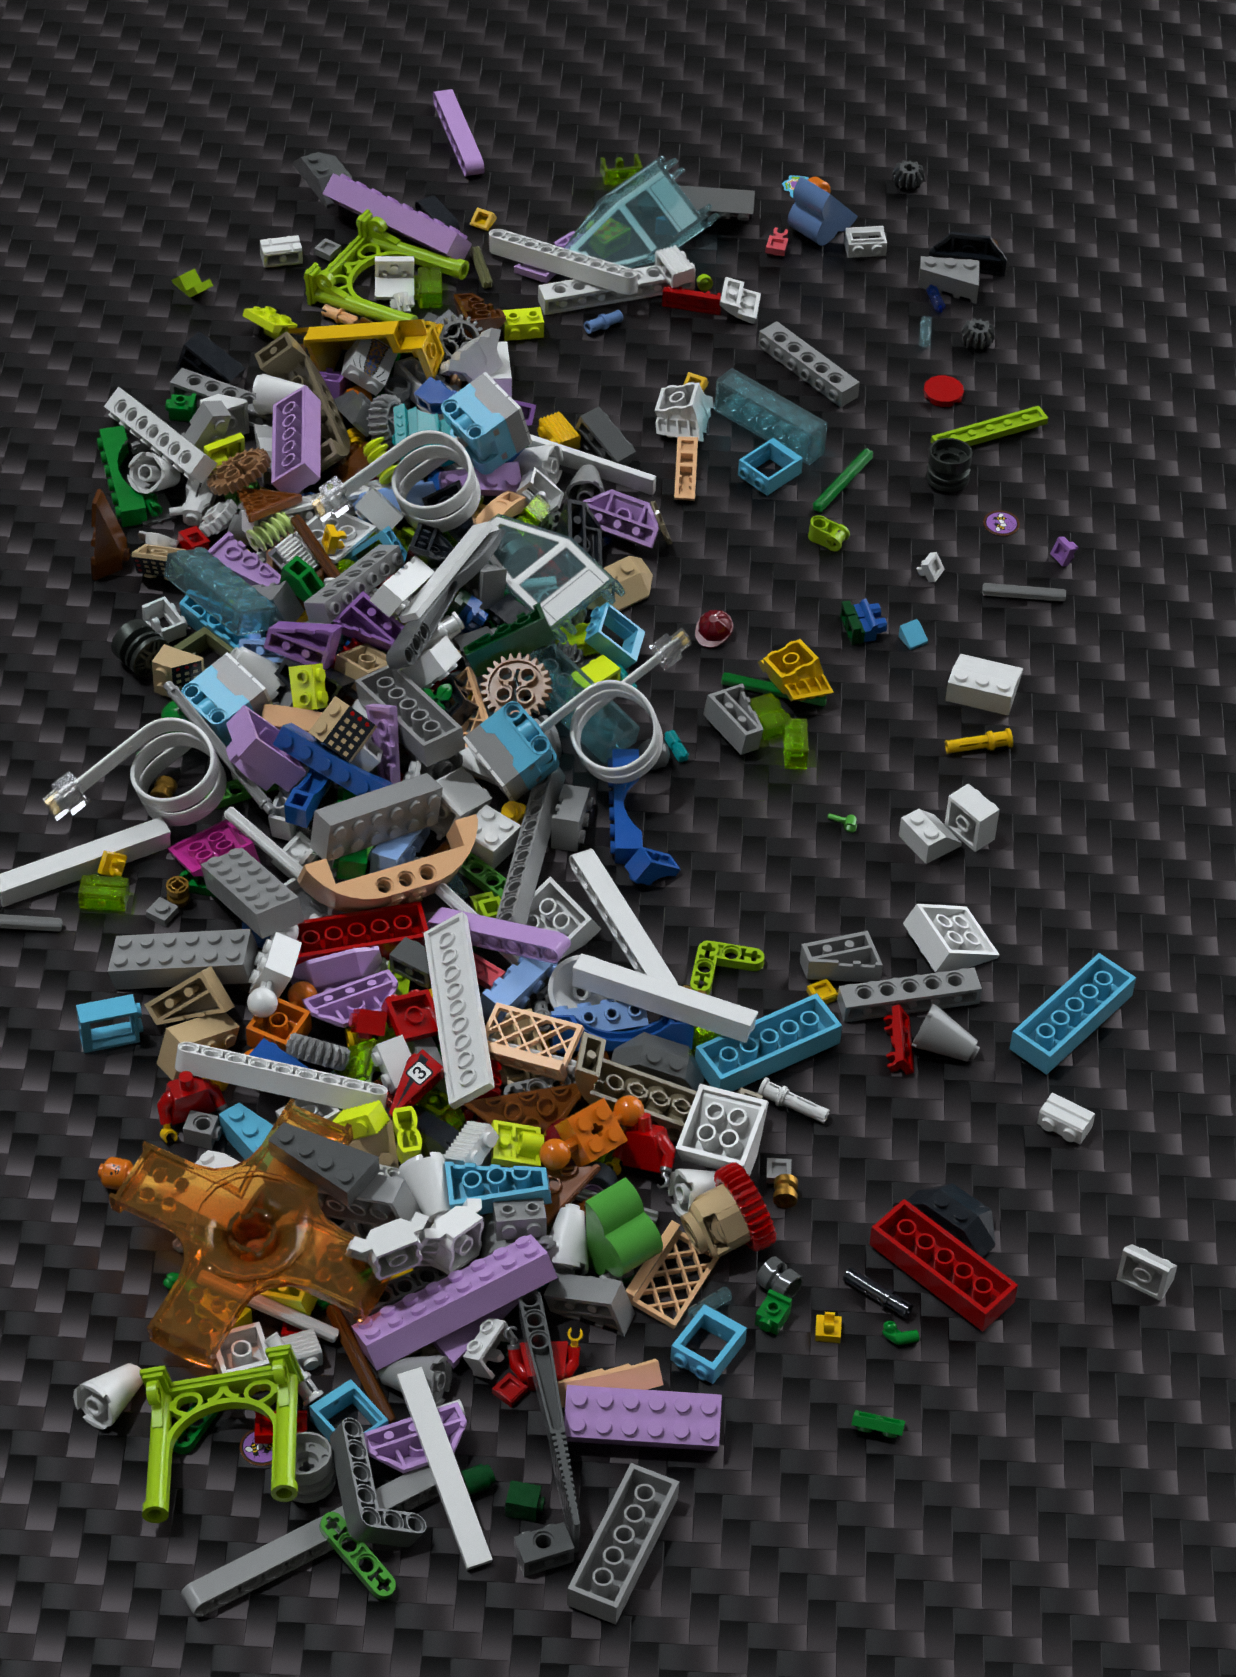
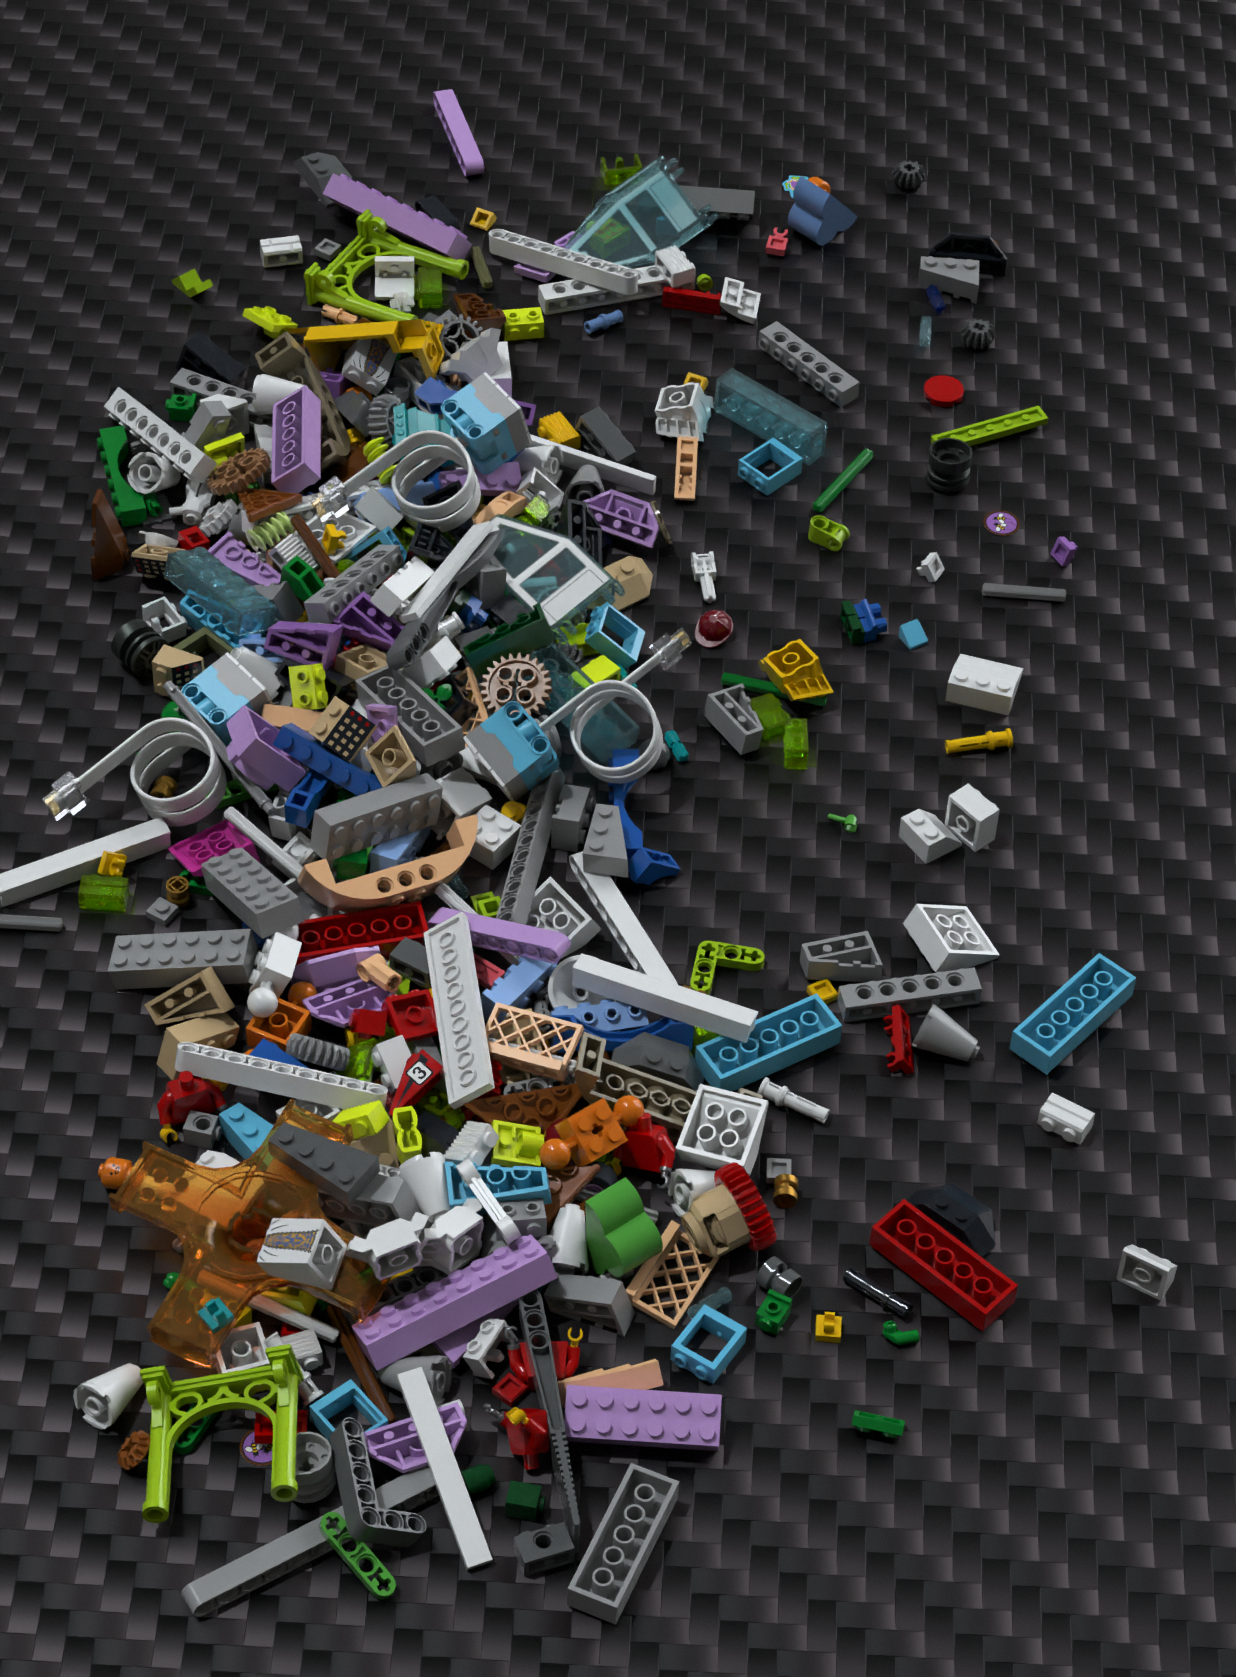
(110, 1035): medium azure window -> none
(133, 1450): none -> dark orange gear
(215, 1315): none -> teal tile
(302, 1251): none -> white slope
(376, 969): none -> light nougat piece
(392, 758): none -> tan slope
(474, 1181): none -> white piece
(482, 878): bright green beam -> none
(526, 1432): none -> red torso
(605, 843): none -> light grey wedge
(705, 573): none -> white connector
(865, 246): white window -> none

